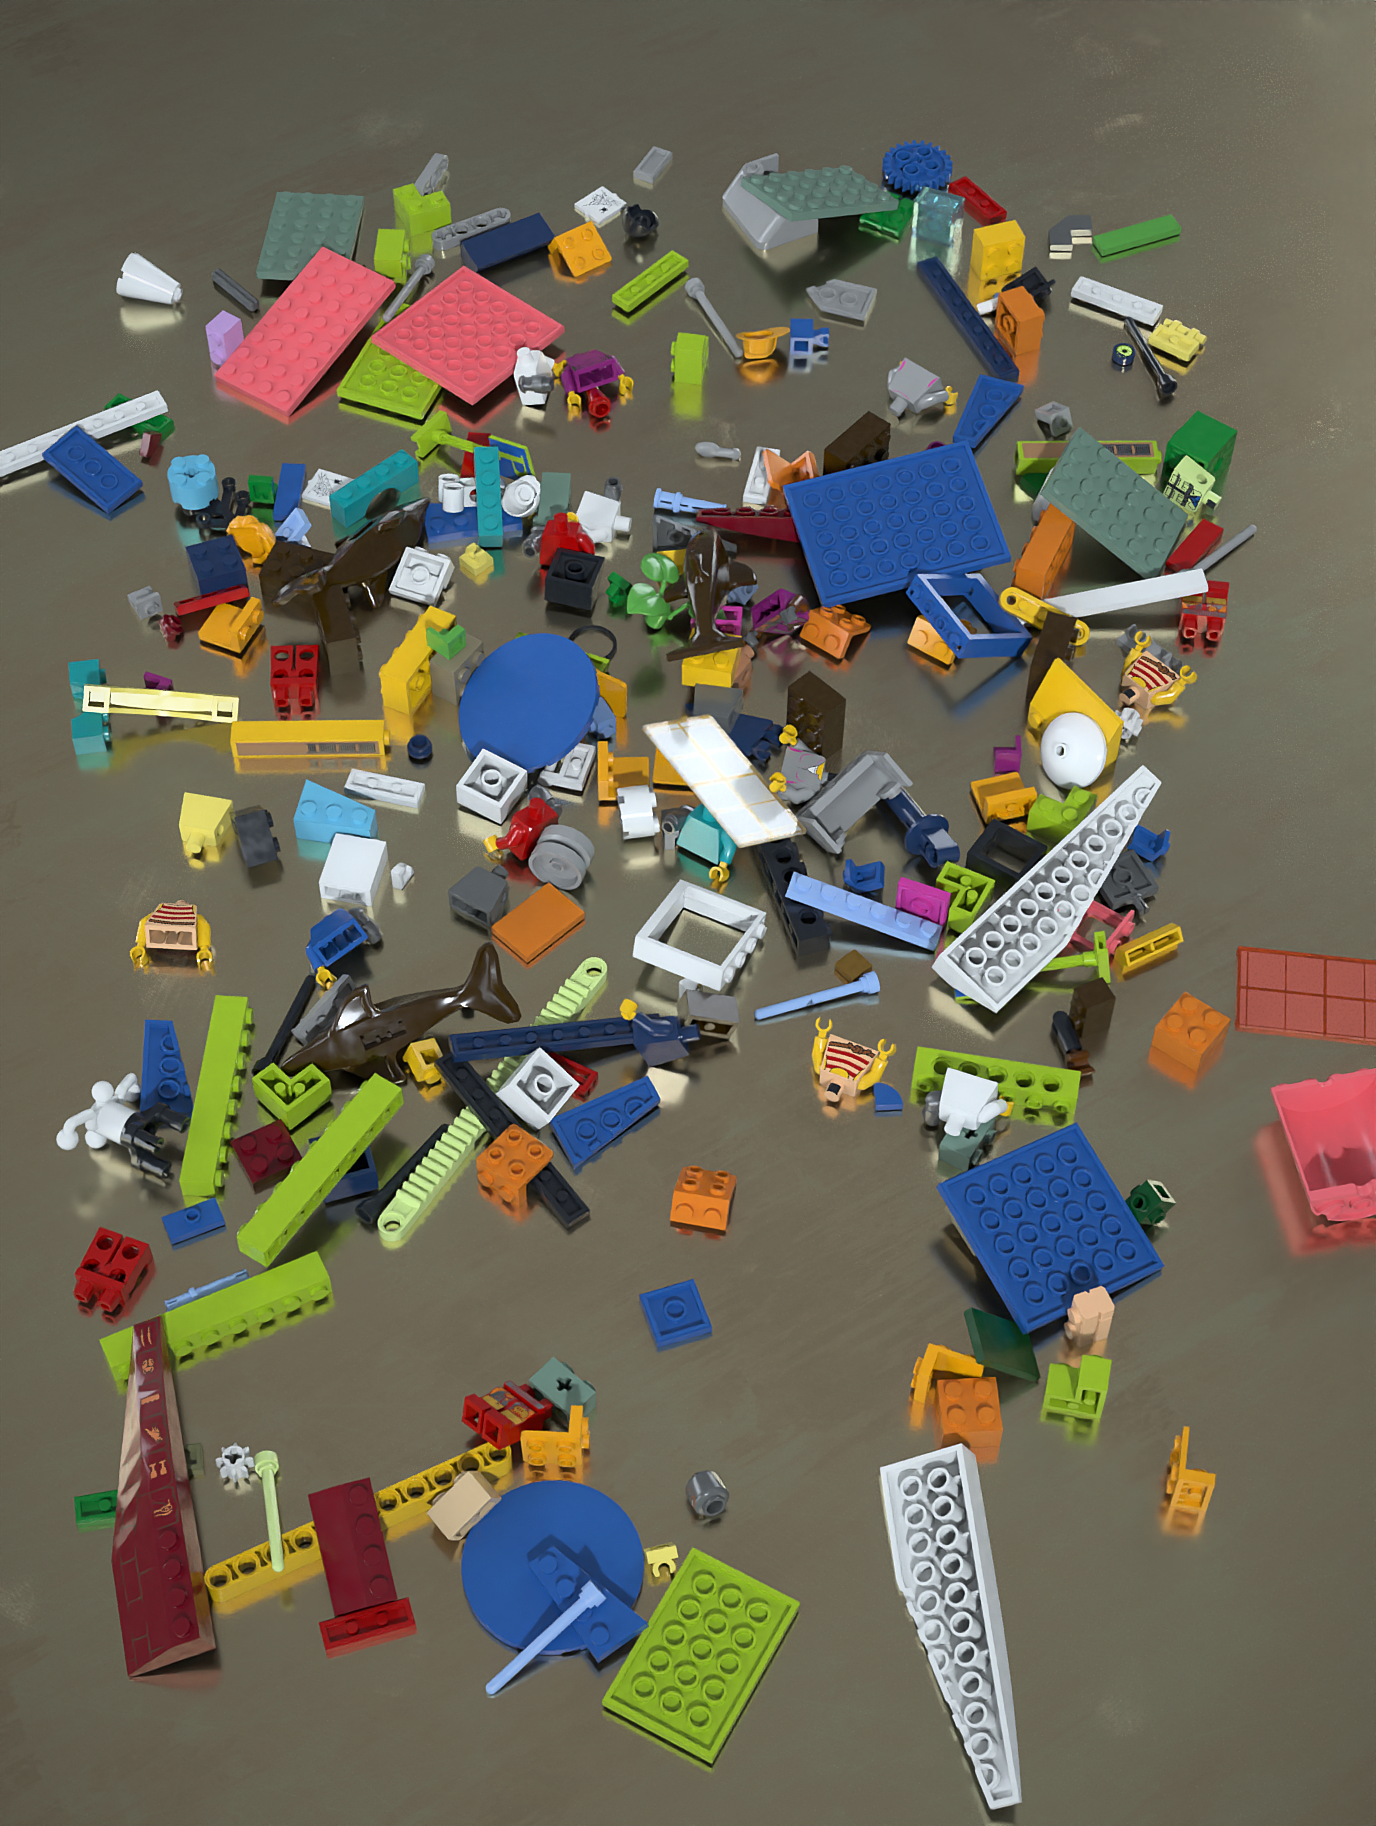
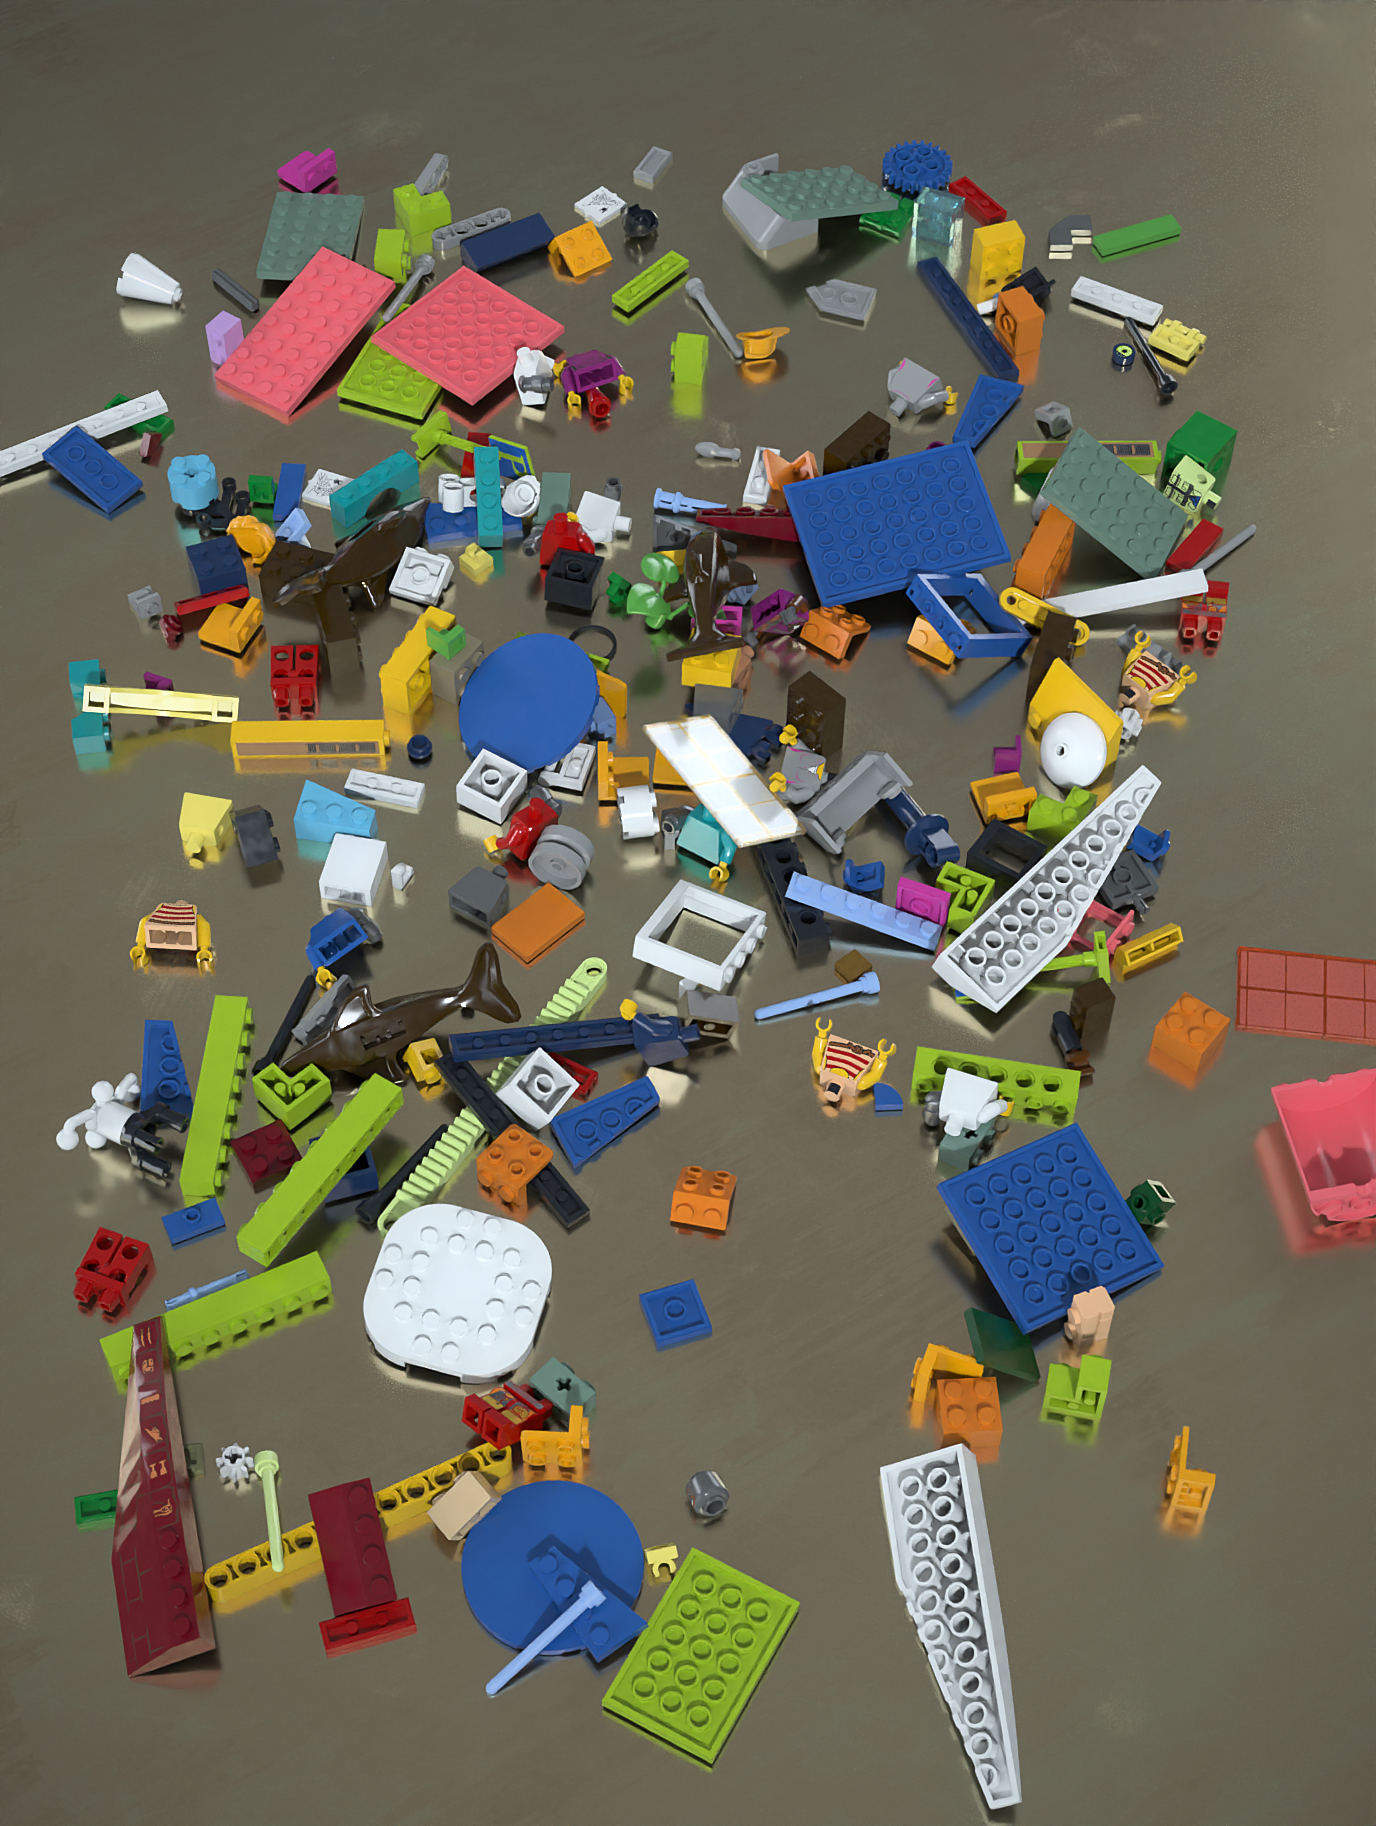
(308, 170): none -> dark pink bracket
(457, 1292): none -> white plate
(803, 336): blue brick -> none

